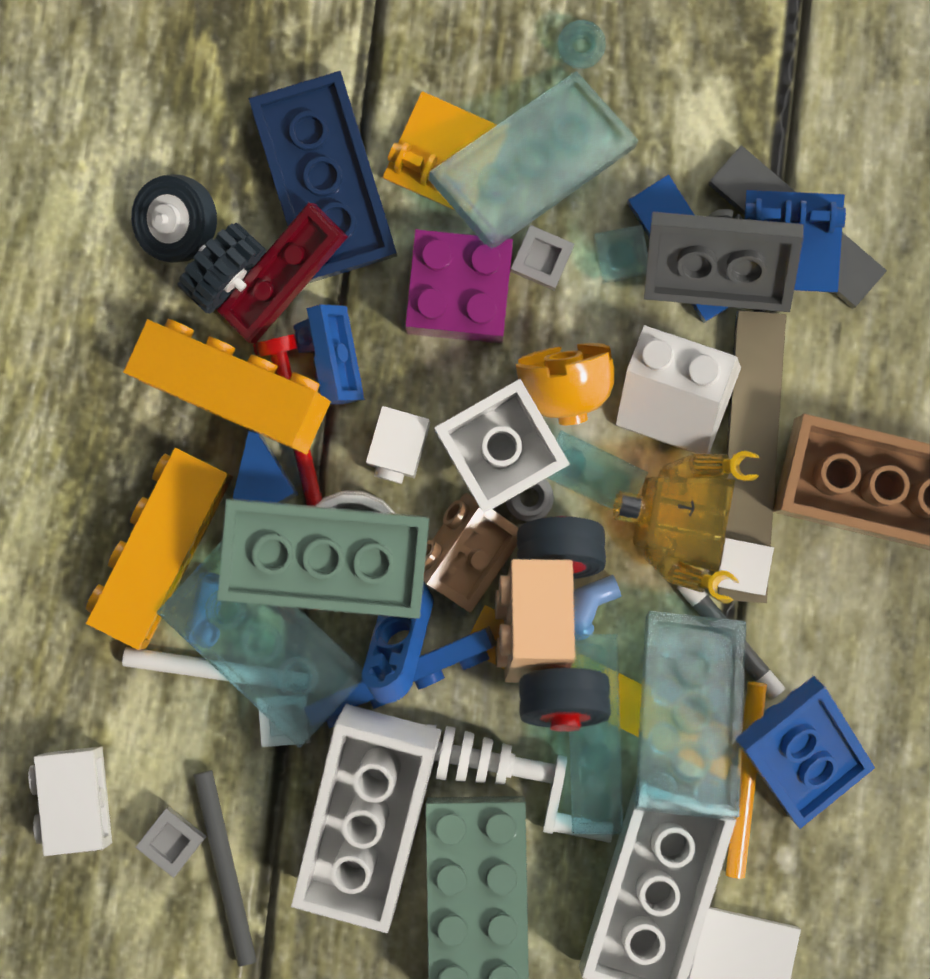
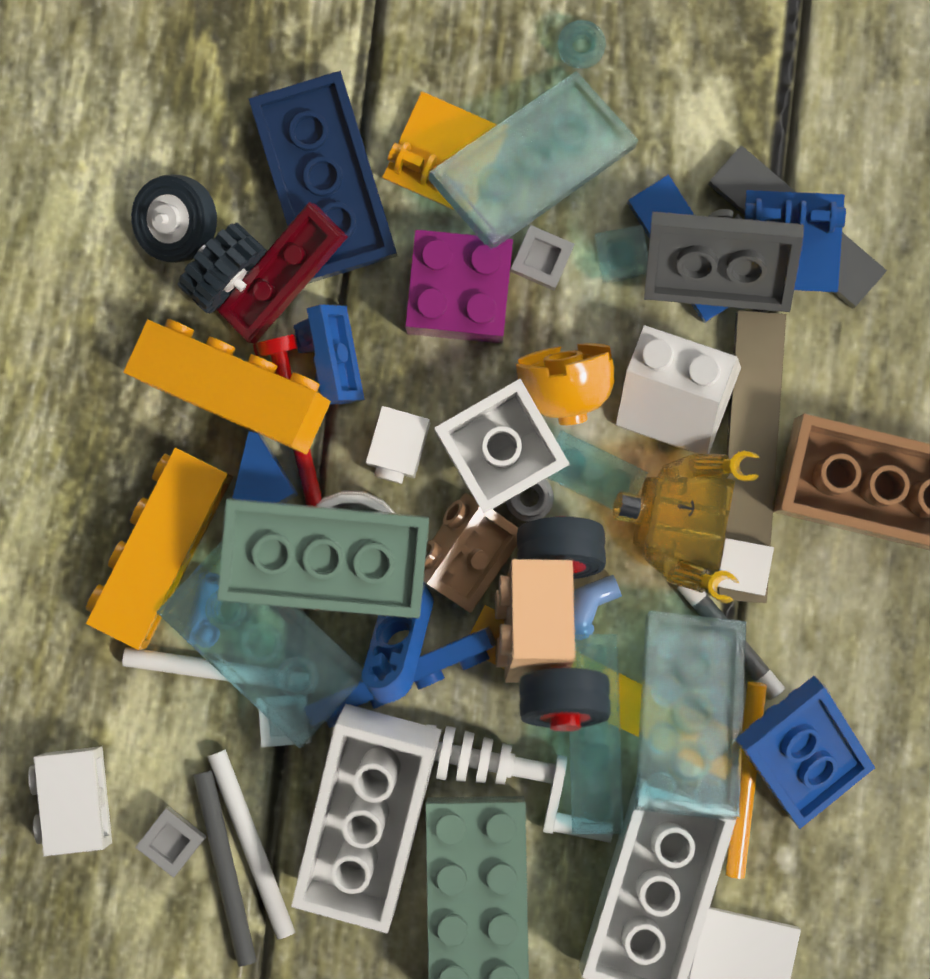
(251, 844): none -> white bar

